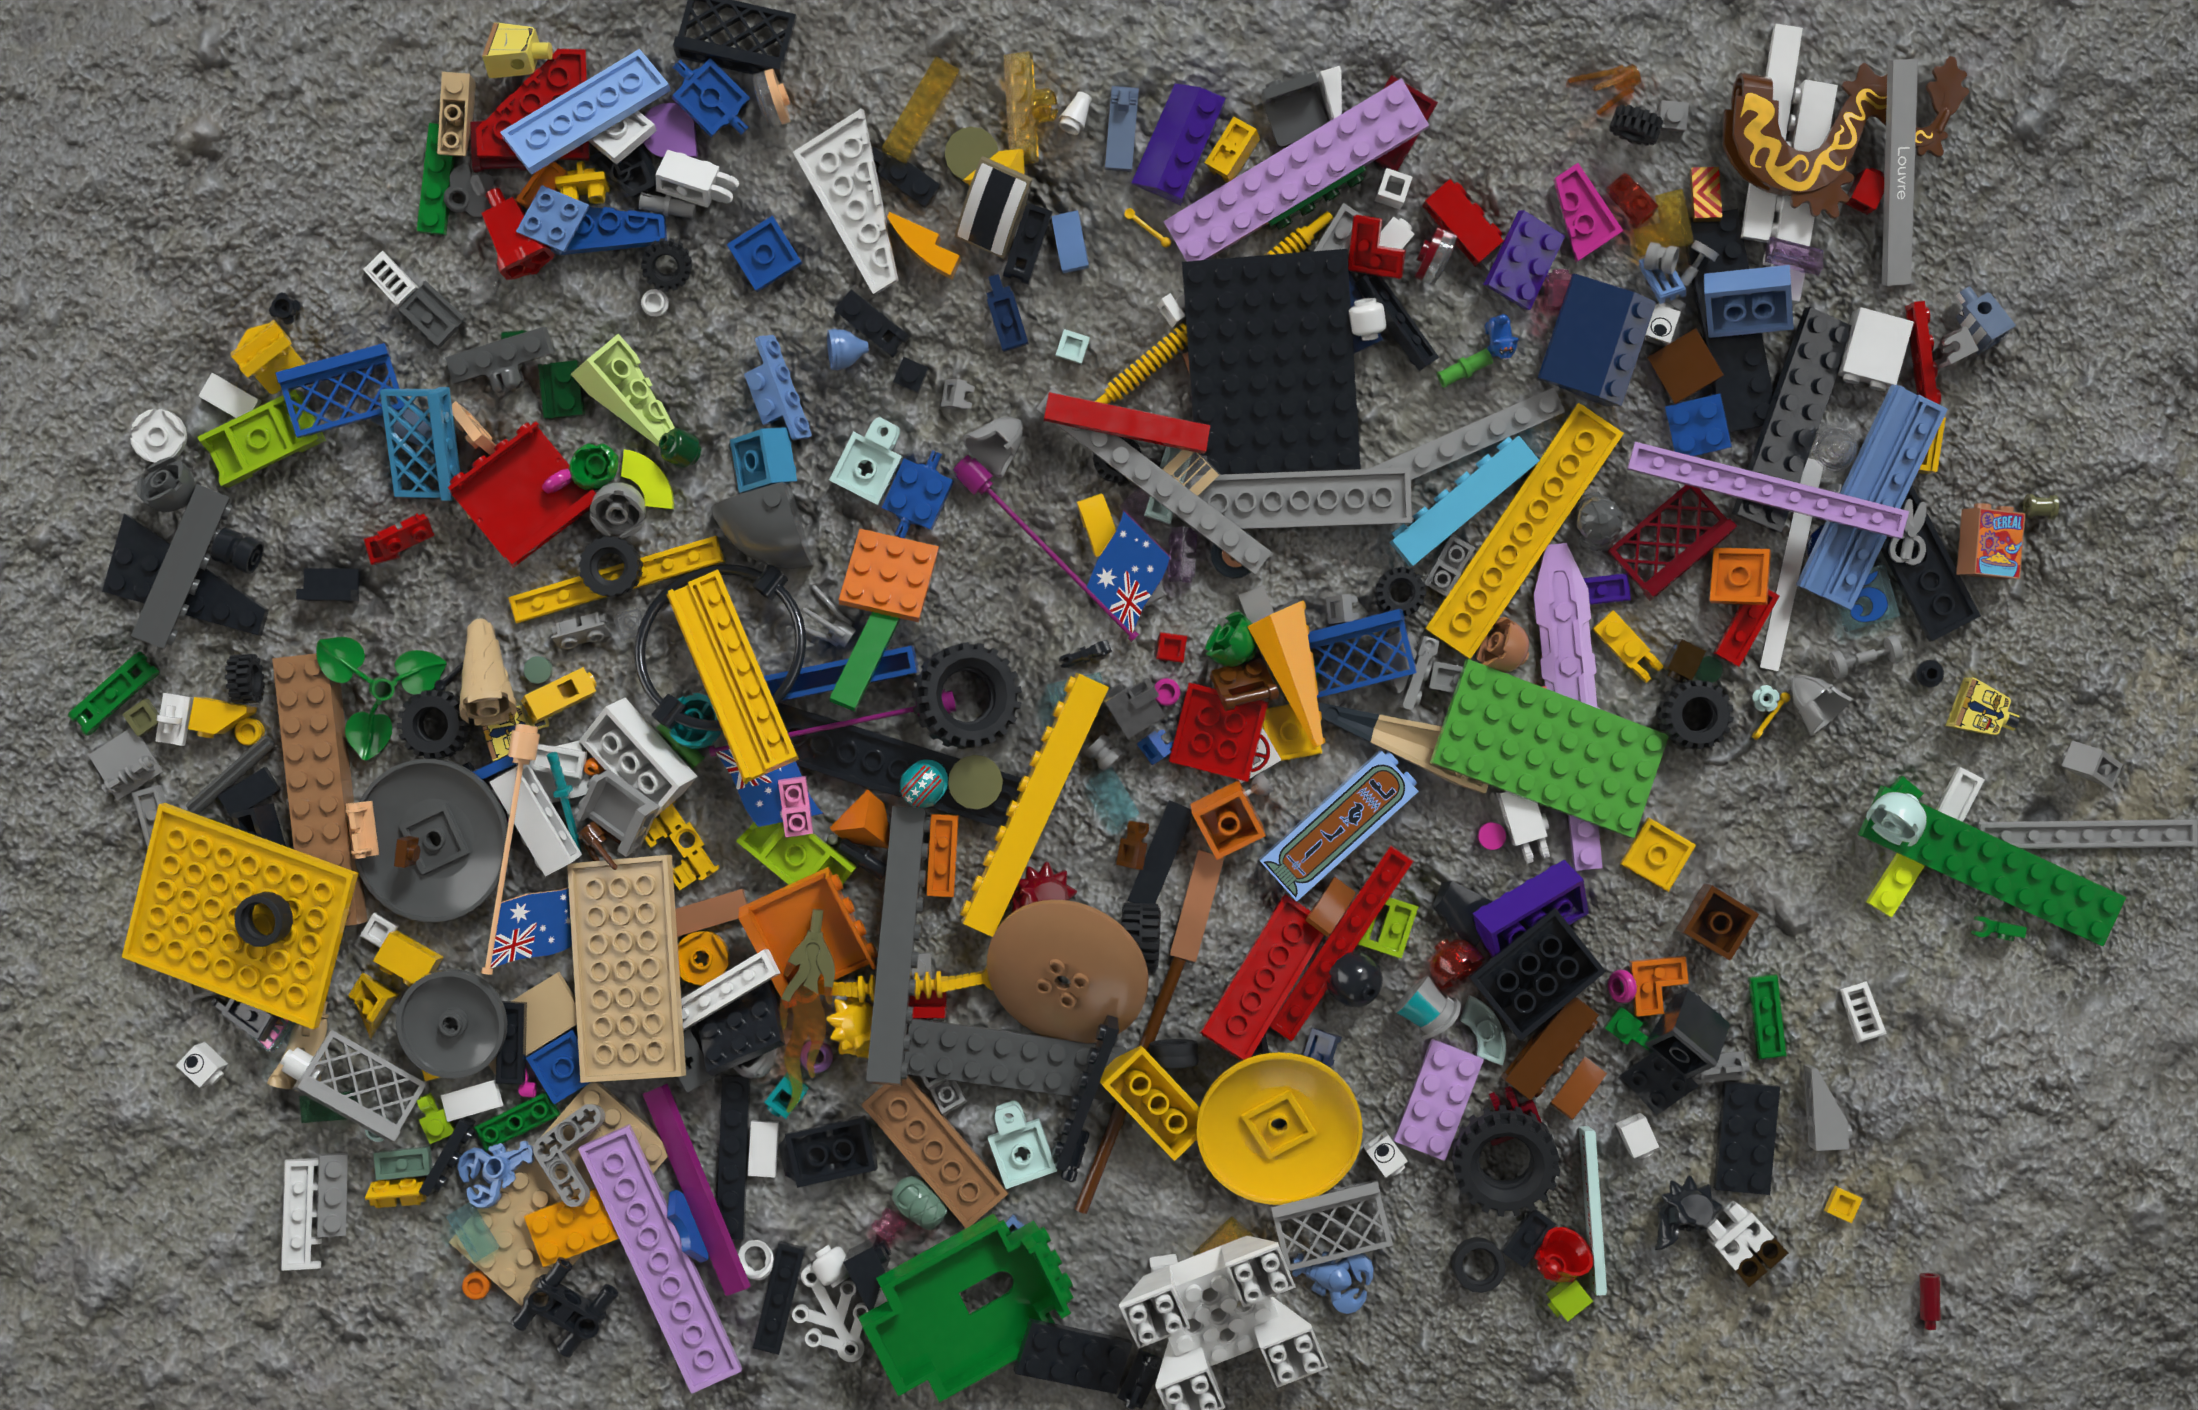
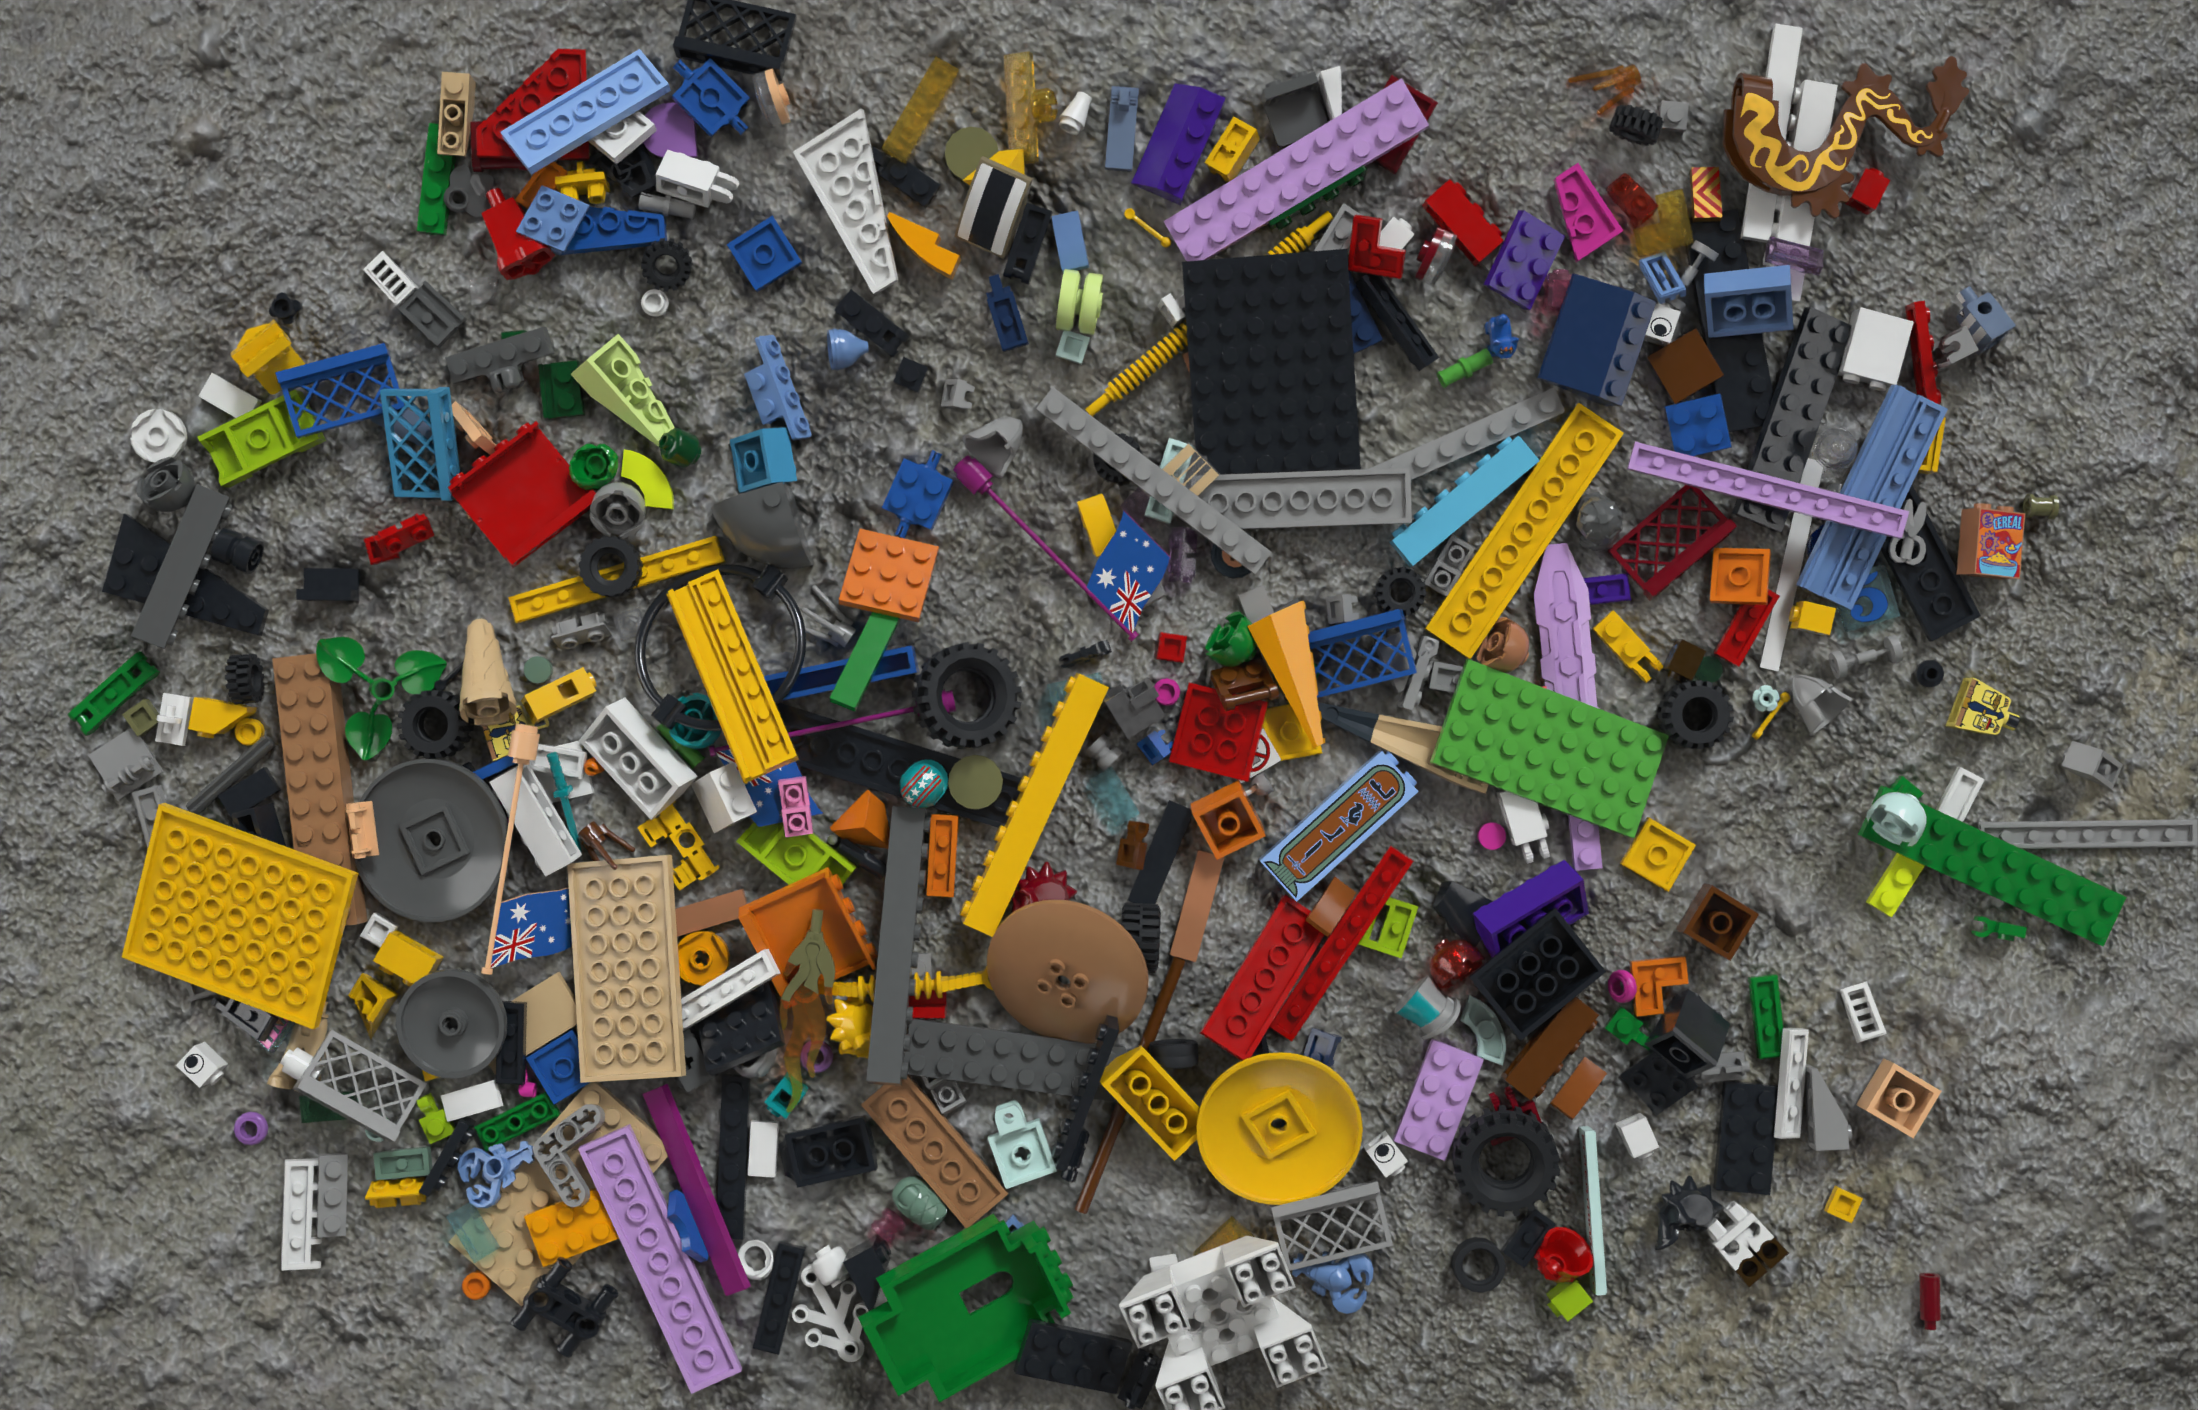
(241, 1134): none -> medium lavender piece
(246, 927): black tyre -> none
(407, 851): reddish brown plate -> none
(513, 50): light yellow torso -> none
(557, 481): dark pink piece -> none
(618, 810): light grey panel -> none
(723, 797): none -> white brick
(873, 449): light aqua plate -> none
(1080, 302): none -> yellowish green wheel
(1126, 423): red tile -> none
(1355, 980): black cylinder -> none
(1367, 318): white head -> none
(1393, 188): white brick -> none
(1661, 258): light grey wheel -> none
(1791, 1083): none -> white tile
(1812, 618): none -> yellow brick
(1898, 1098): none -> light nougat brick
(1899, 171): light grey tile -> none

